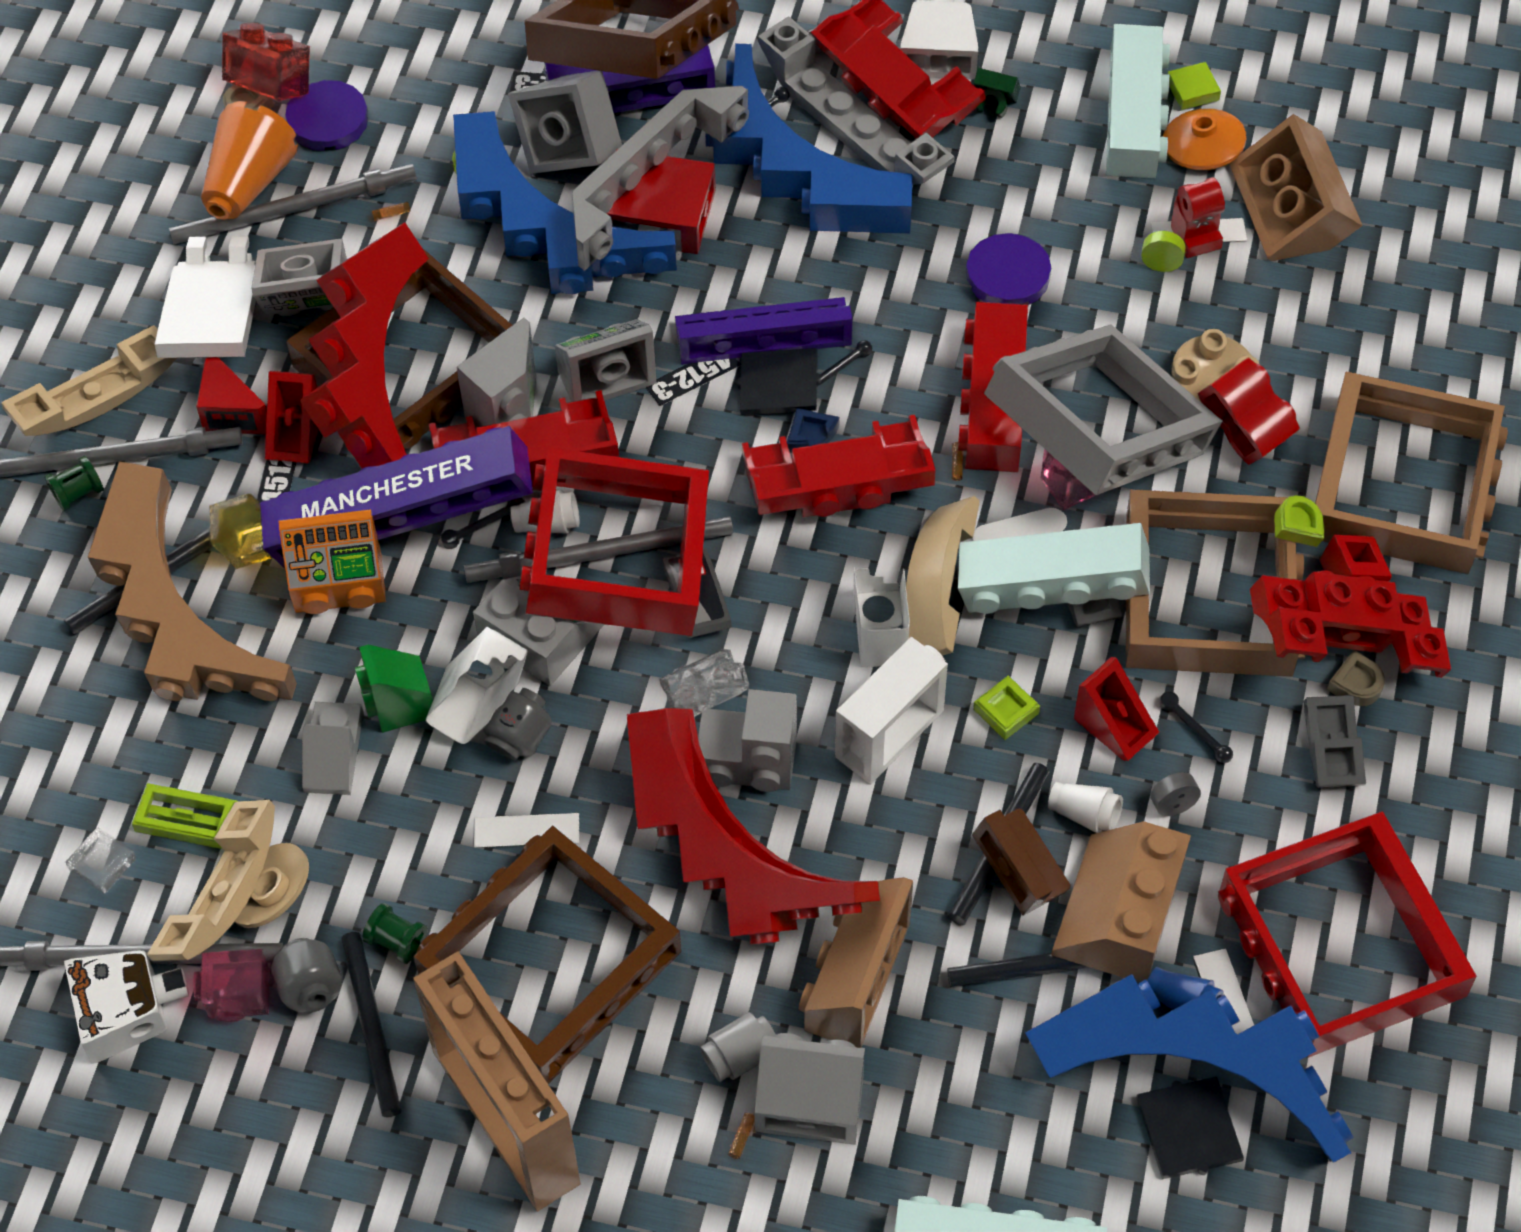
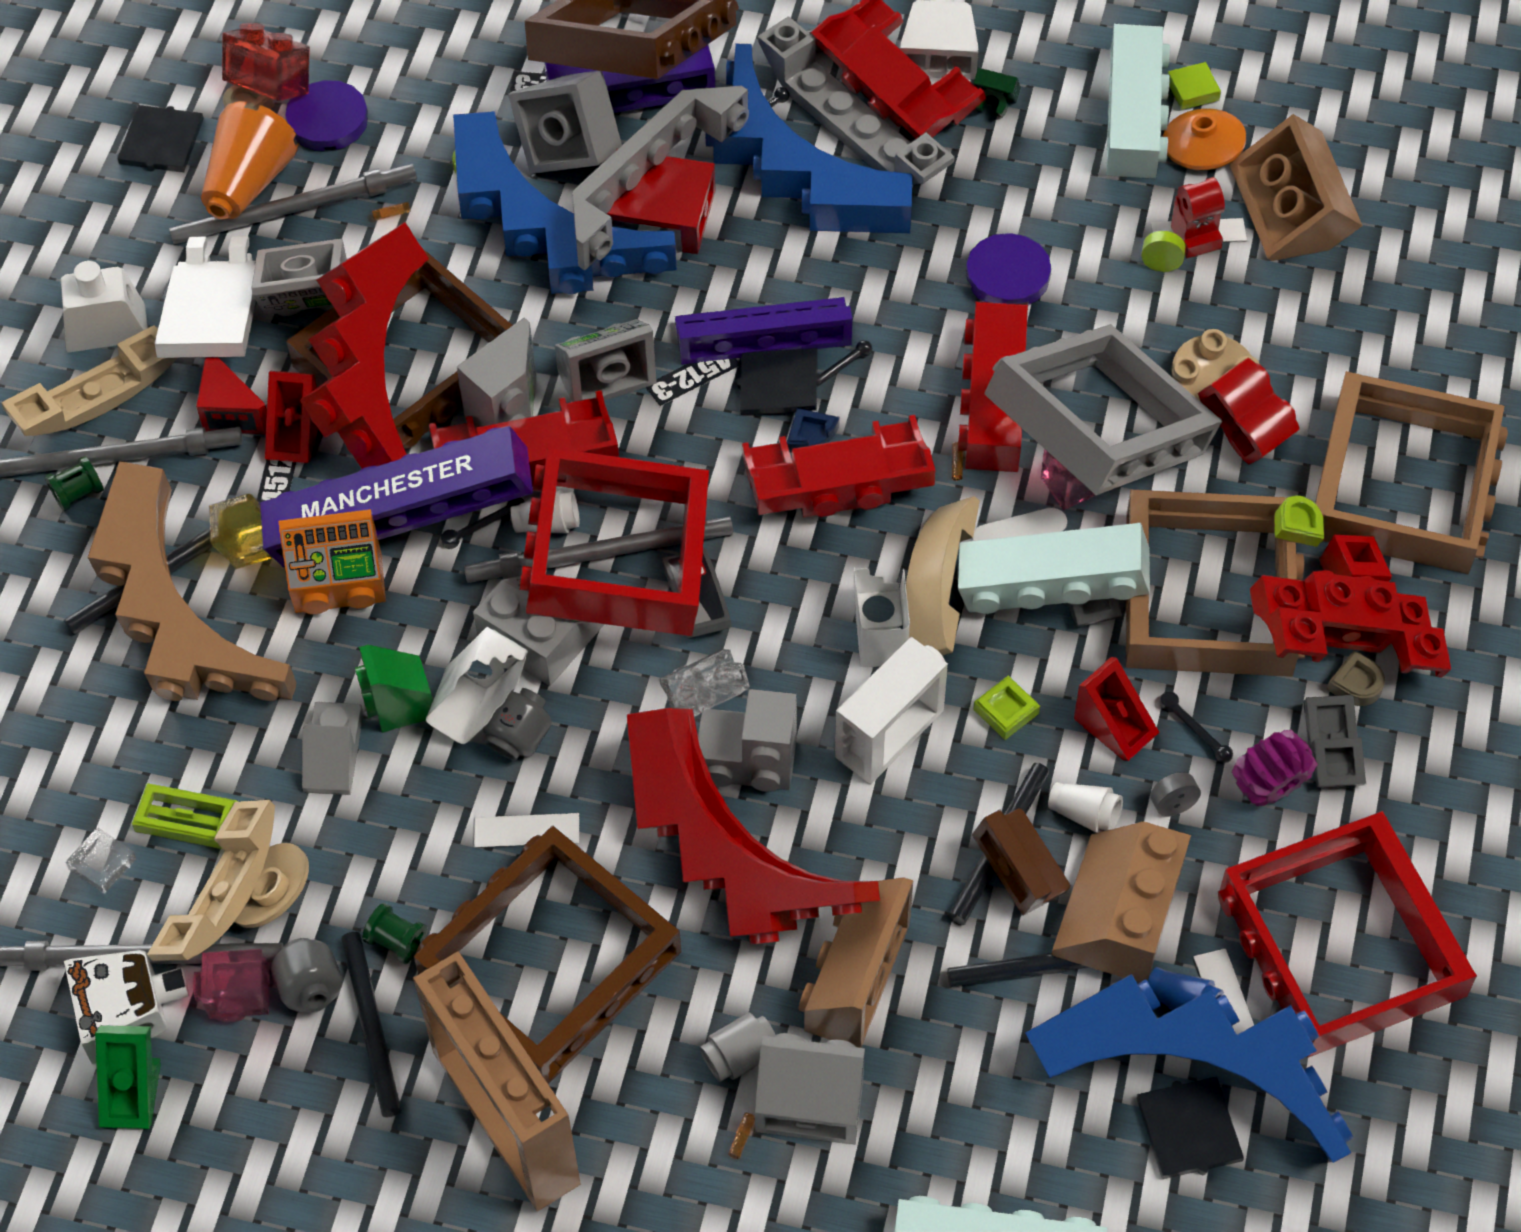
(100, 307): none -> white torso
(126, 1076): none -> green slope
(160, 138): none -> black piece
(1274, 767): none -> magenta gear

